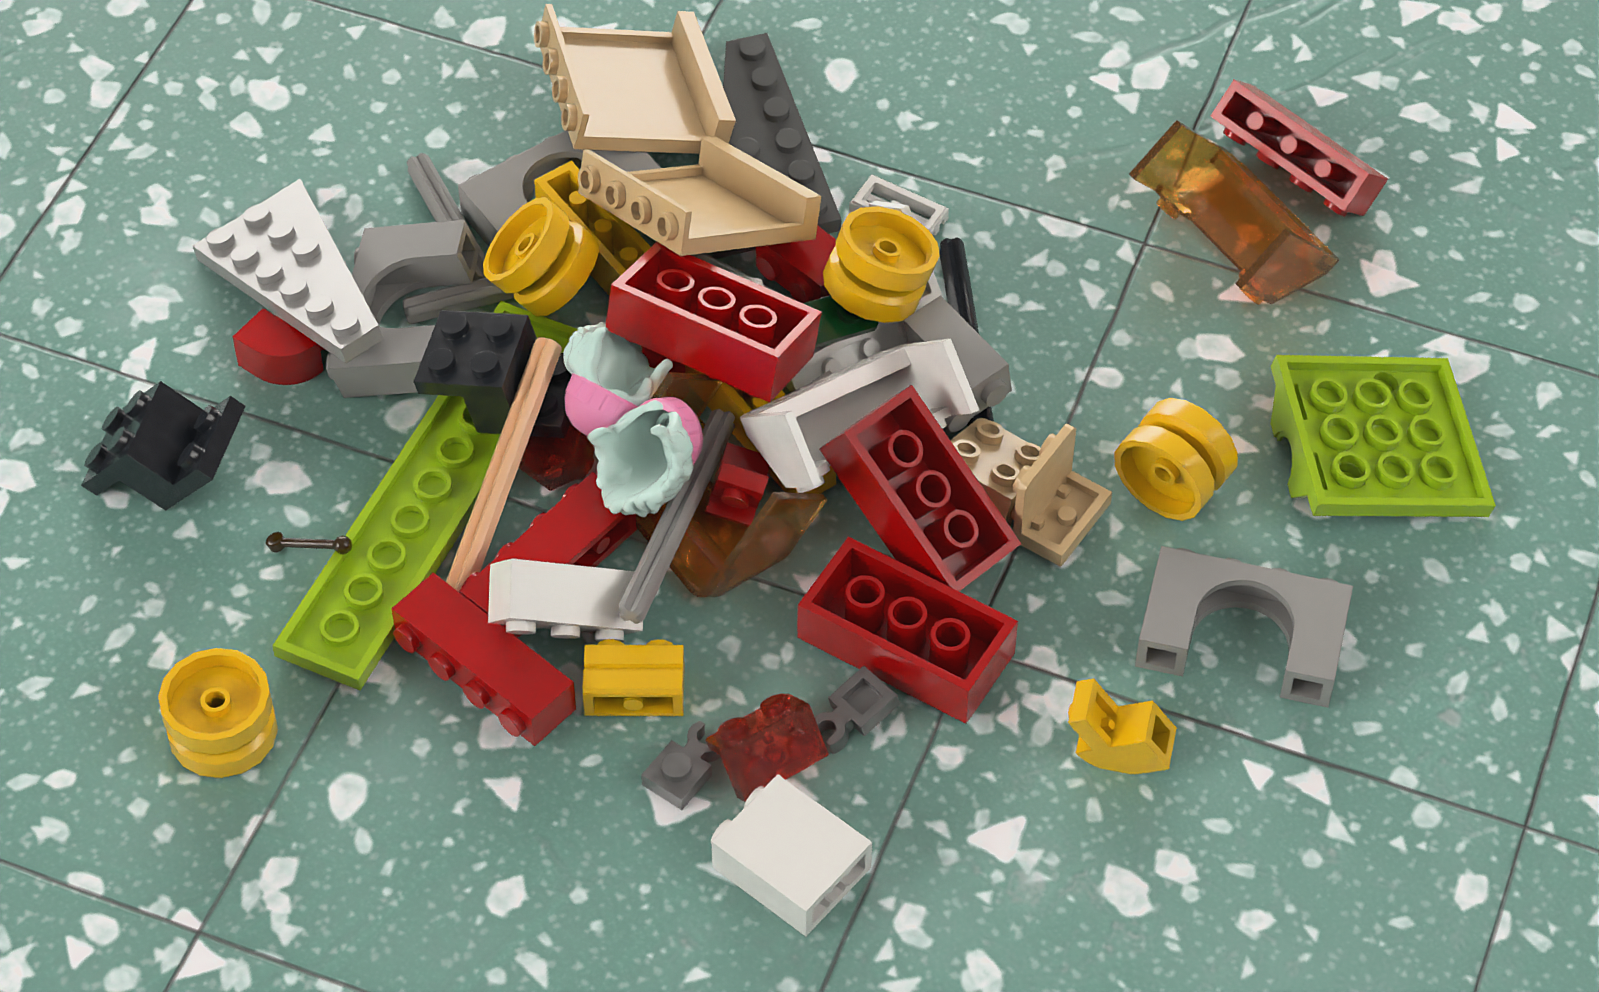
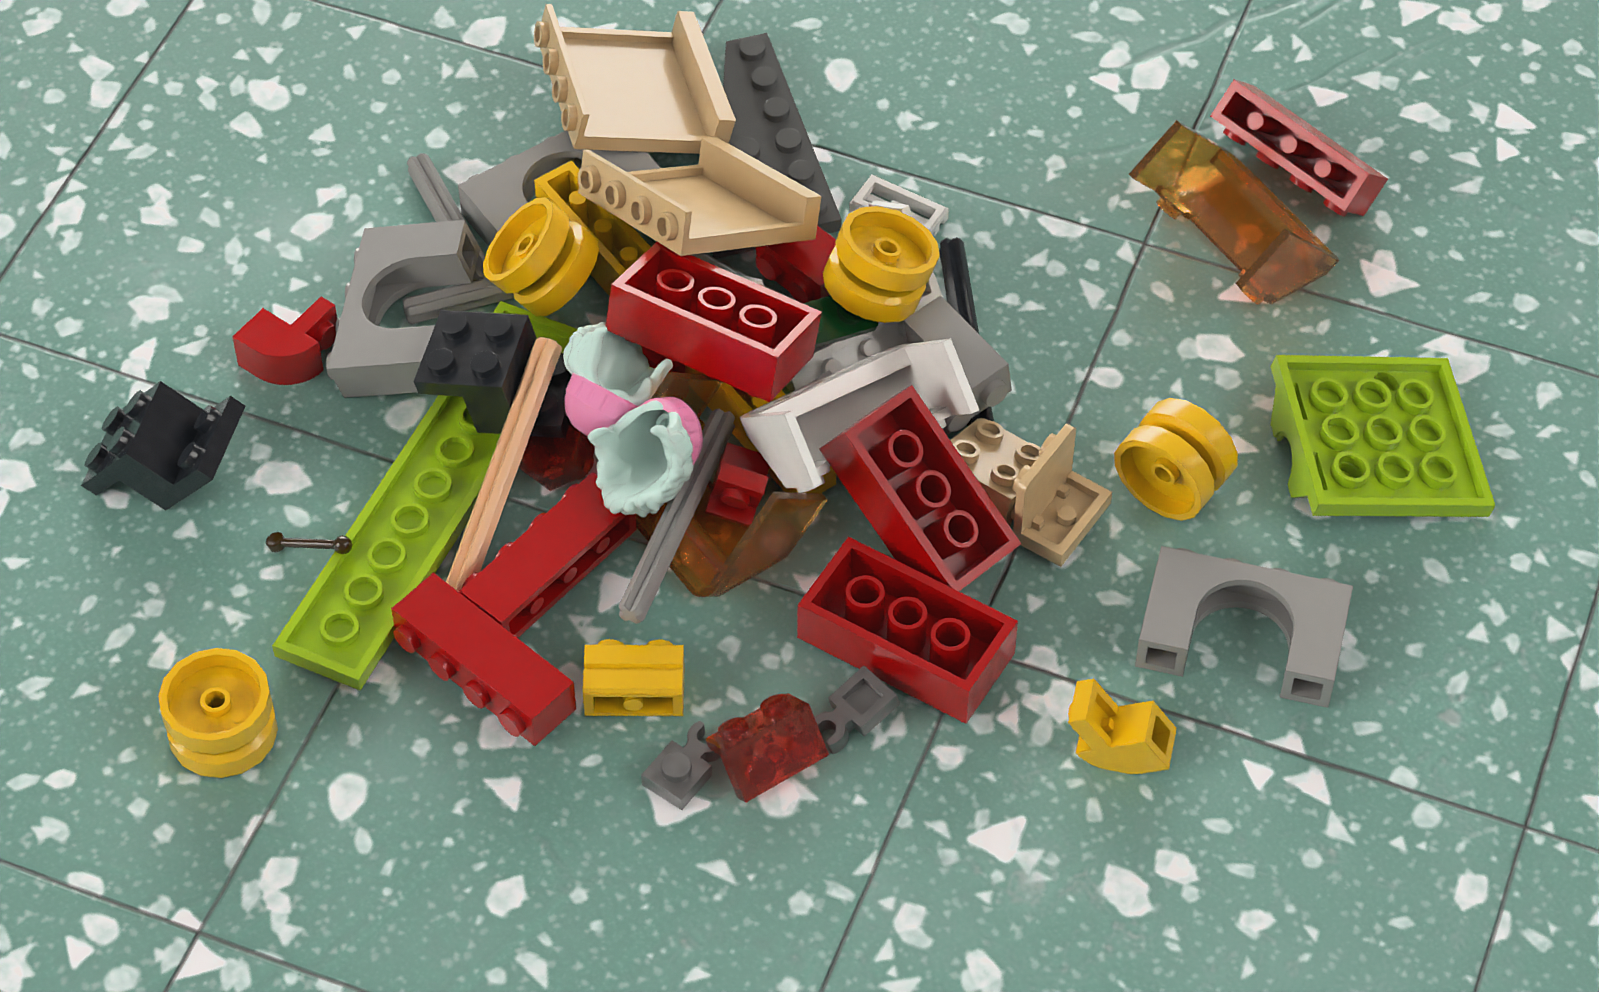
(295, 270): wing -> none
(559, 598): white brick -> none
(790, 854): white brick -> none

